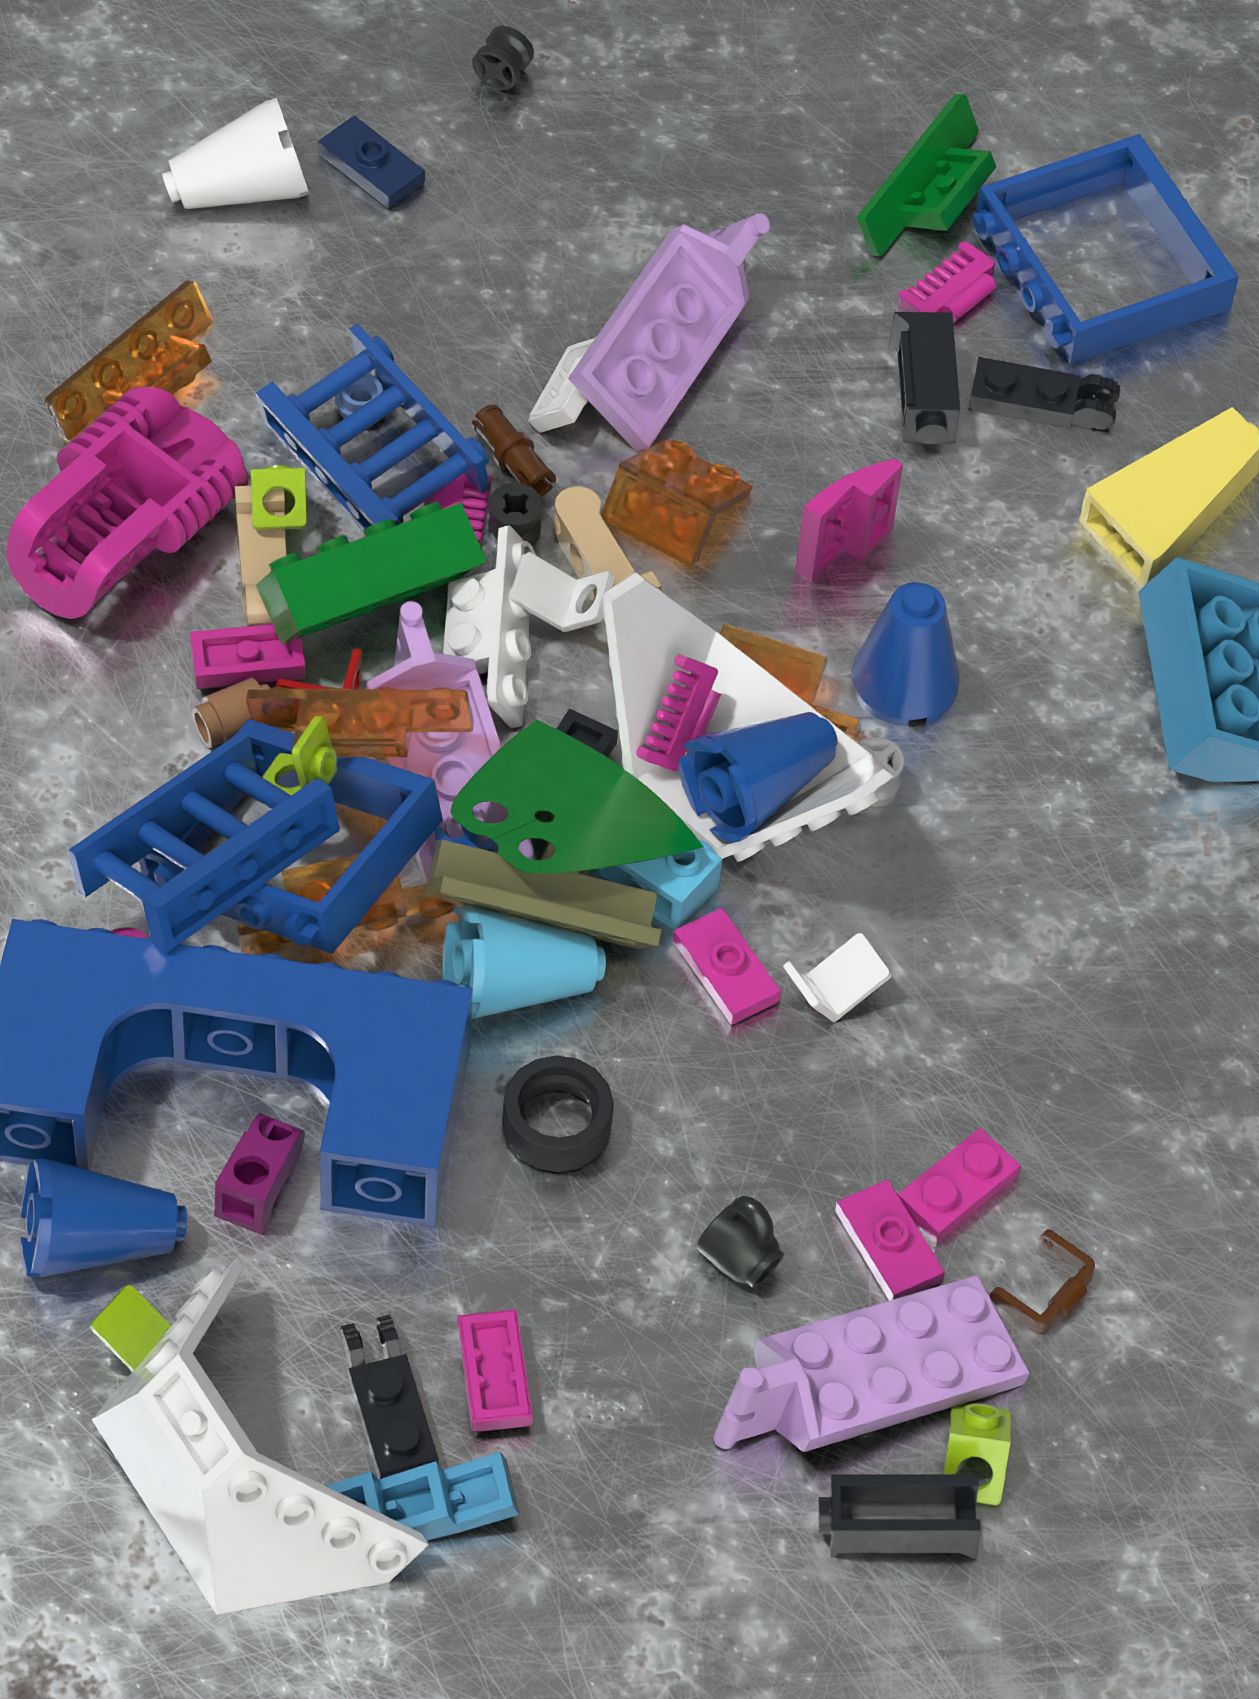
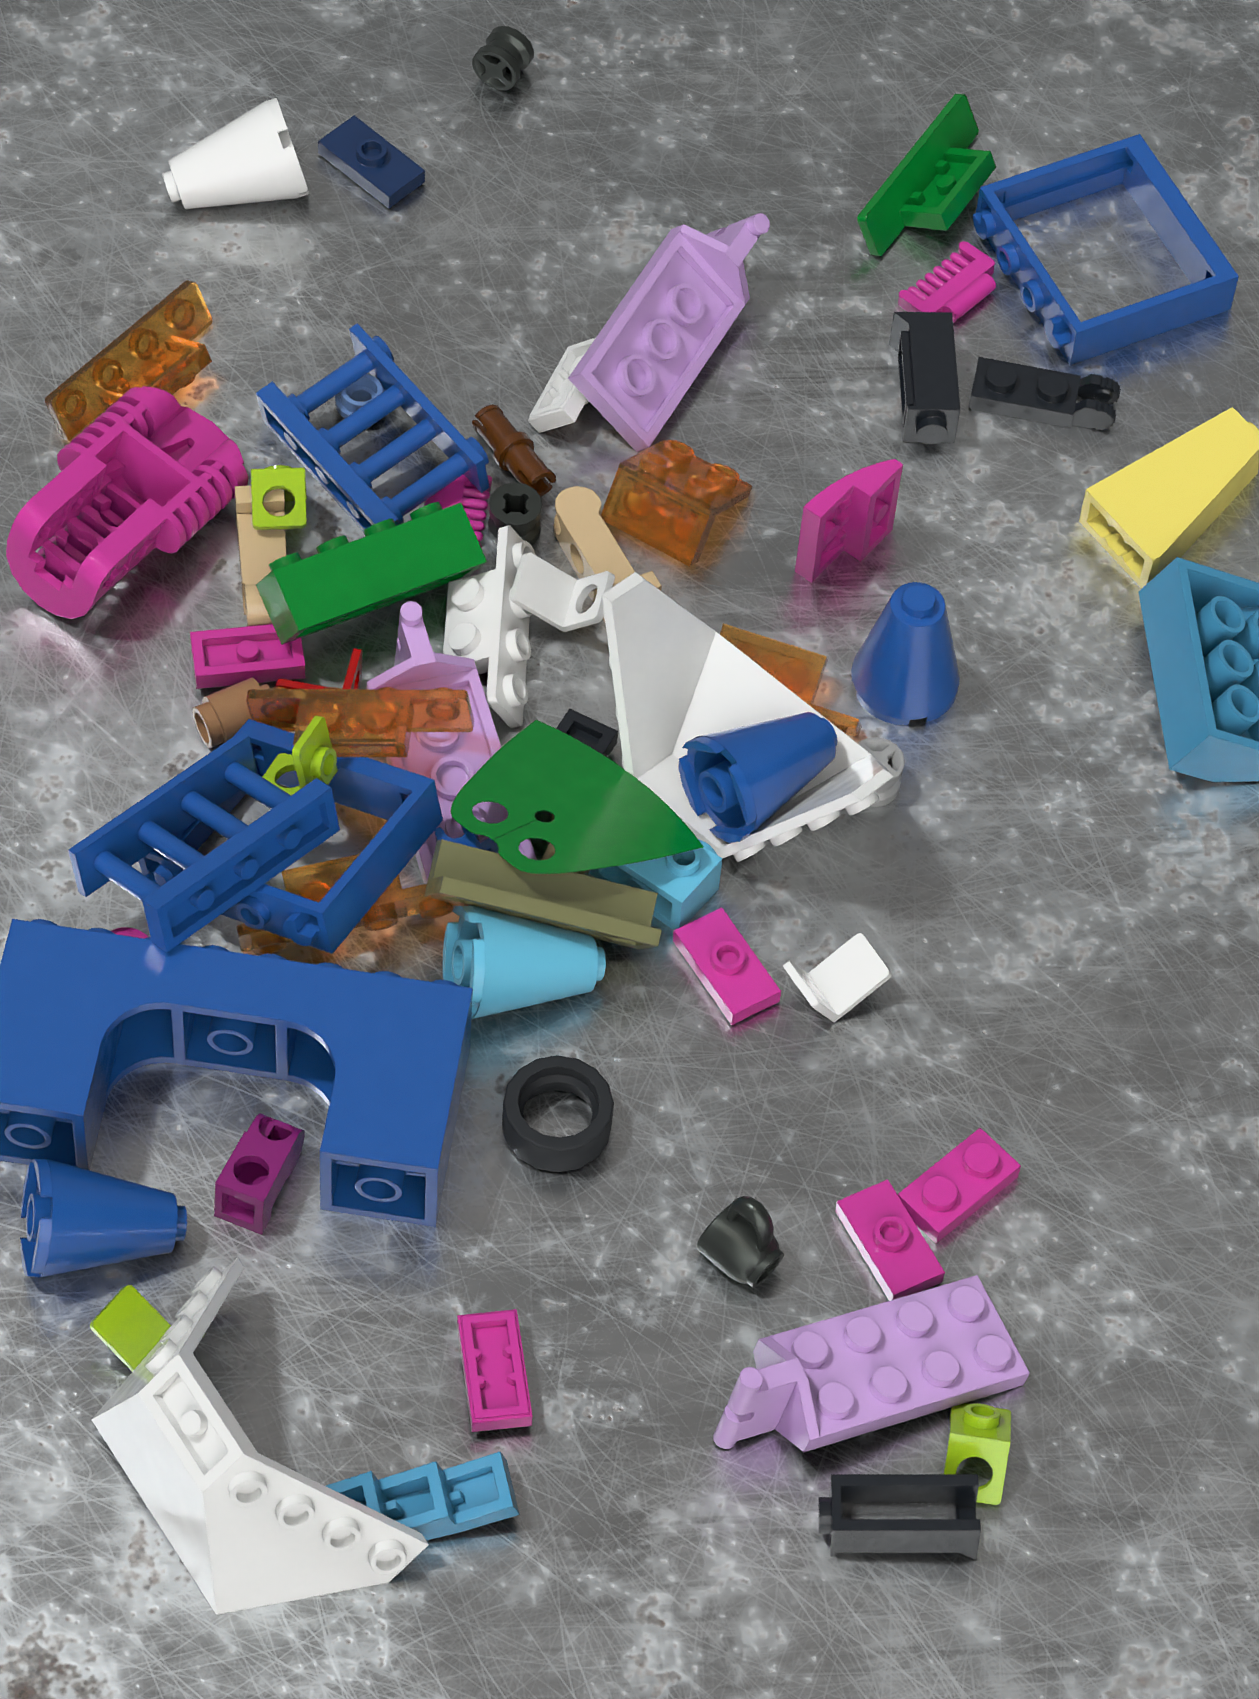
(388, 1402): black hinge -> none
(691, 713): dark pink piece -> none
(1064, 1299): reddish brown piece -> none

